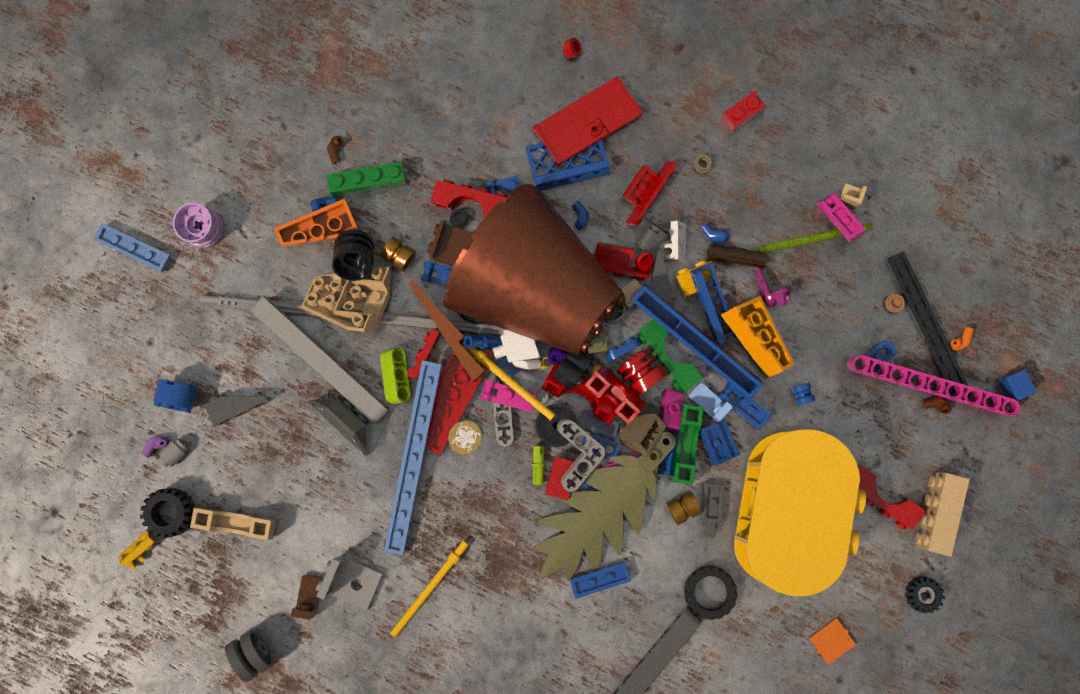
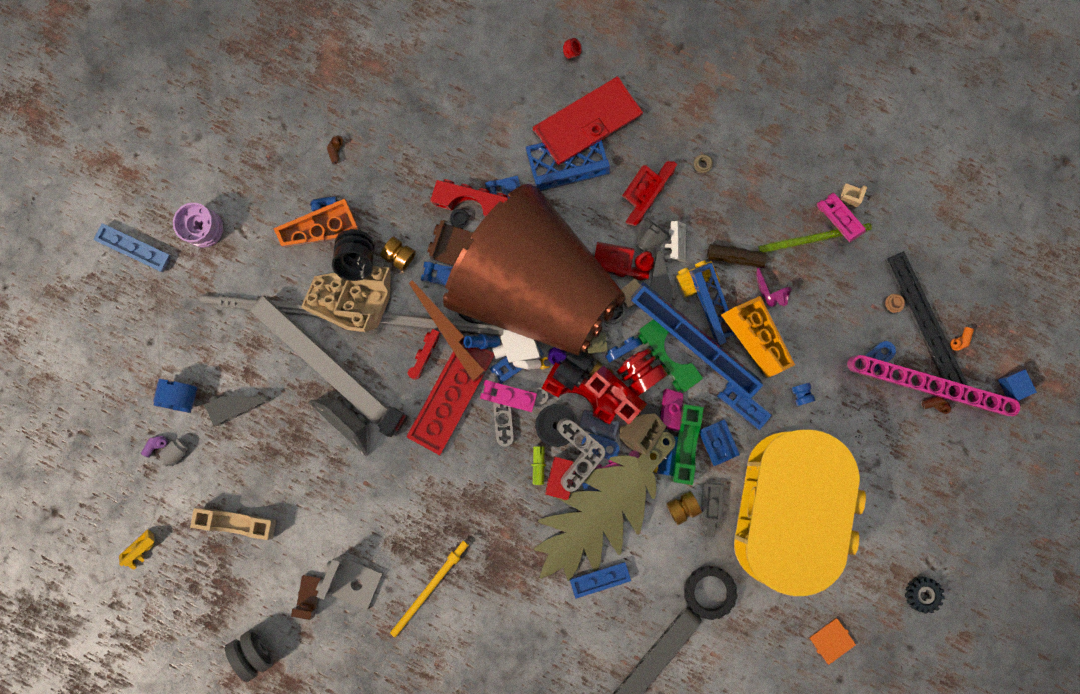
(152, 509): black tyre -> none
(367, 179): green brick -> none
(392, 422): none -> black brick
(395, 375): lime beam -> none
(413, 457): medium blue plate -> none
(465, 437): pearl gold sticker -> none
(481, 357): yellow bar -> none
(583, 215): blue arm -> none
(712, 404): light blue bracket -> none
(714, 235): blue arm -> none
(743, 112): red brick -> none
(904, 512): red arch -> none
(942, 514): tan piece -> none

